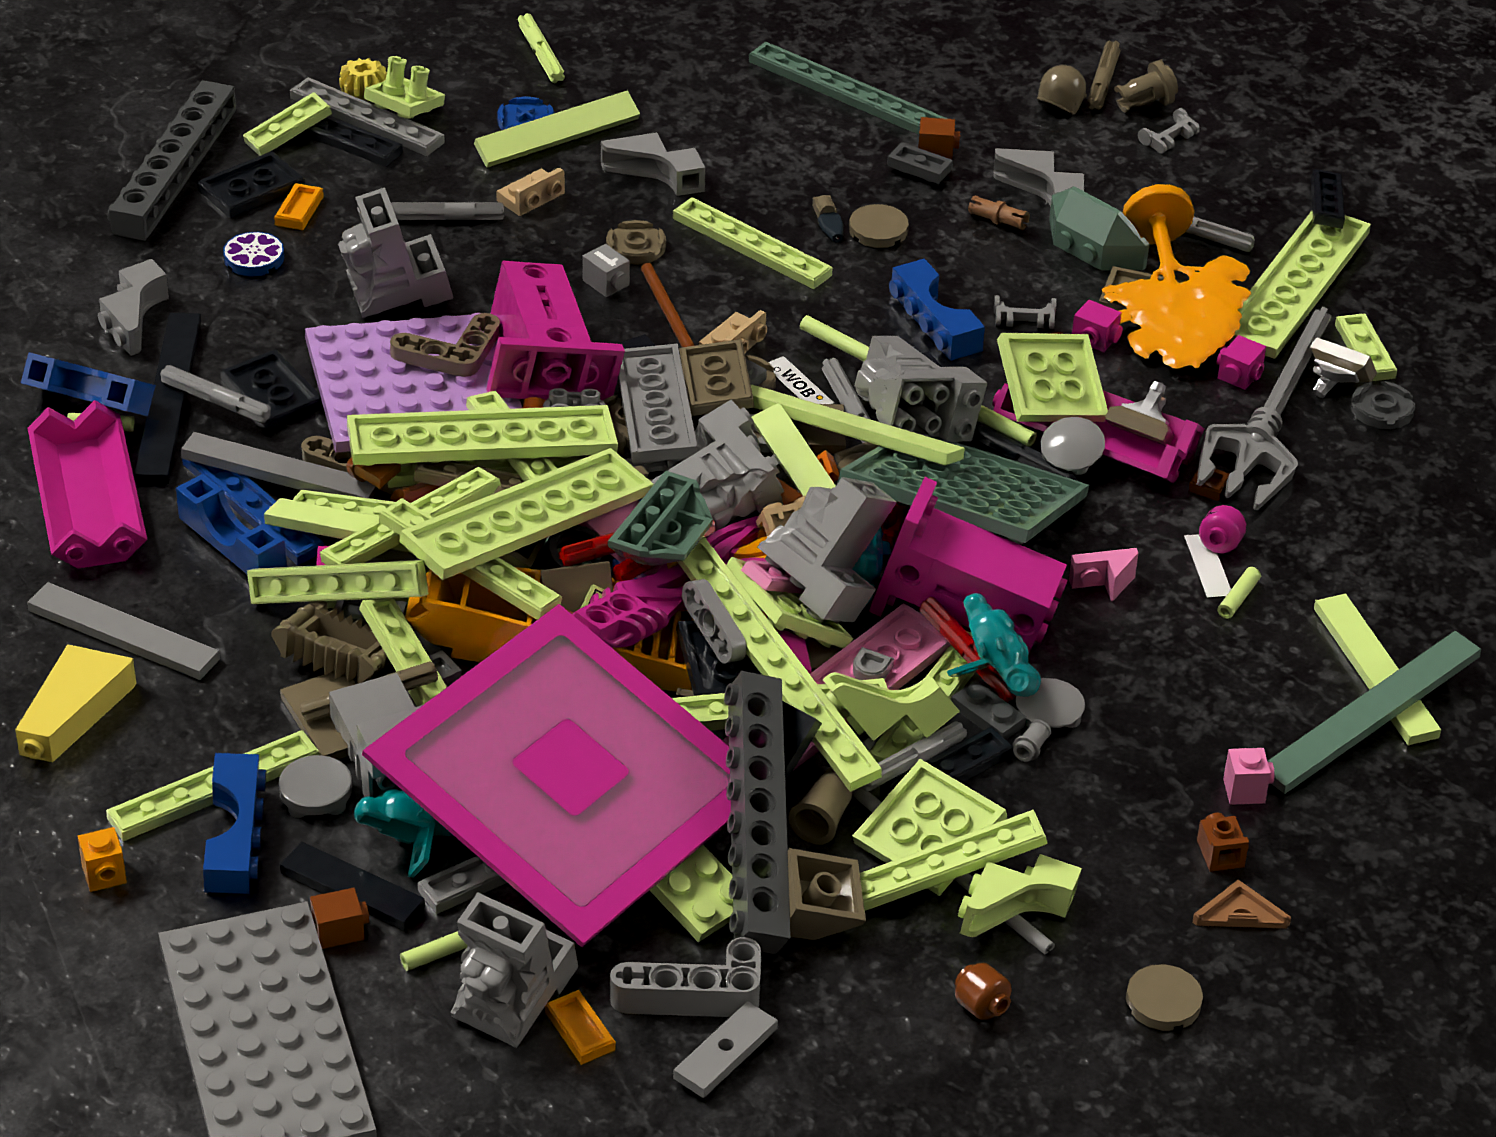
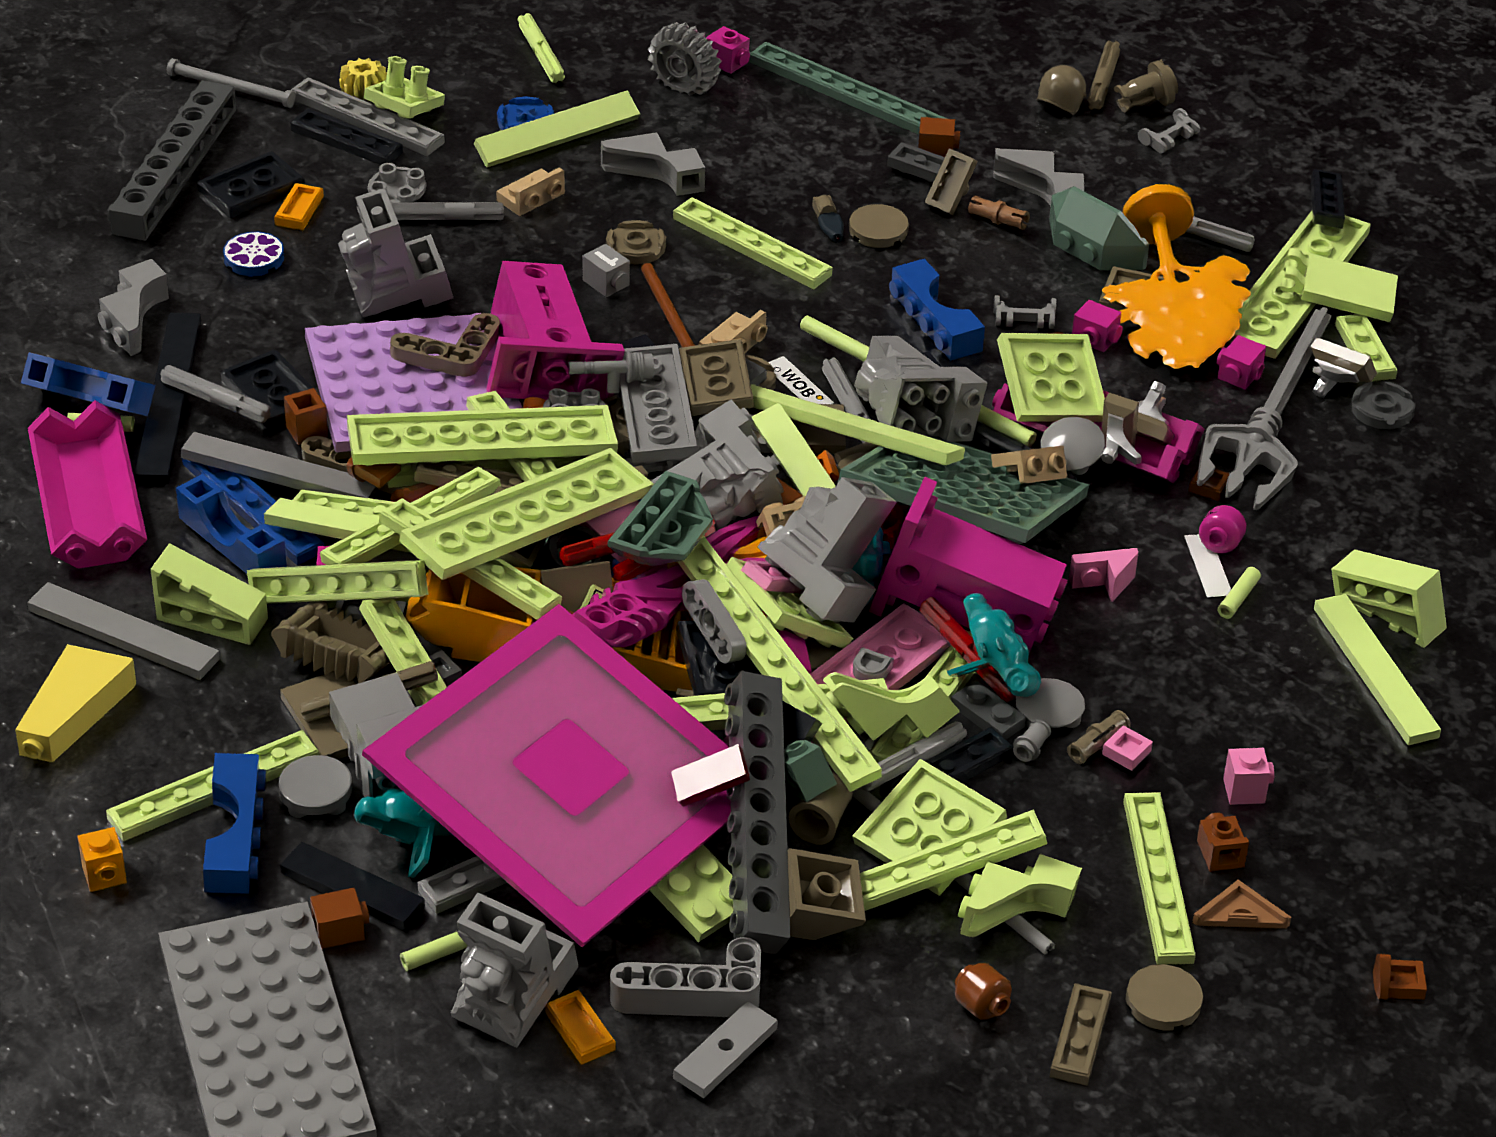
(206, 598): none -> yellowish green wedge
(286, 98): none -> light grey bar
(287, 124): yellowish green tile -> none
(305, 415): none -> dark orange brick
(400, 182): none -> light grey dish
(635, 366): none -> light grey piece
(684, 59): none -> light grey gear
(710, 775): none -> tile
(732, 48): none -> dark pink brick
(807, 770): none -> sand green brick
(951, 181): none -> dark tan tile
(1034, 464): none -> tan bracket
(1080, 1034): none -> dark tan tile
(1085, 747): none -> dark tan pin
(1120, 428): none -> piece
(1127, 748): none -> bright pink plate
(1159, 879): none -> yellowish green tile
(1340, 285): none -> yellowish green tile
(1372, 710): sand green tile -> none
(1395, 591): none -> yellowish green wedge
(1398, 978): none -> dark orange tile

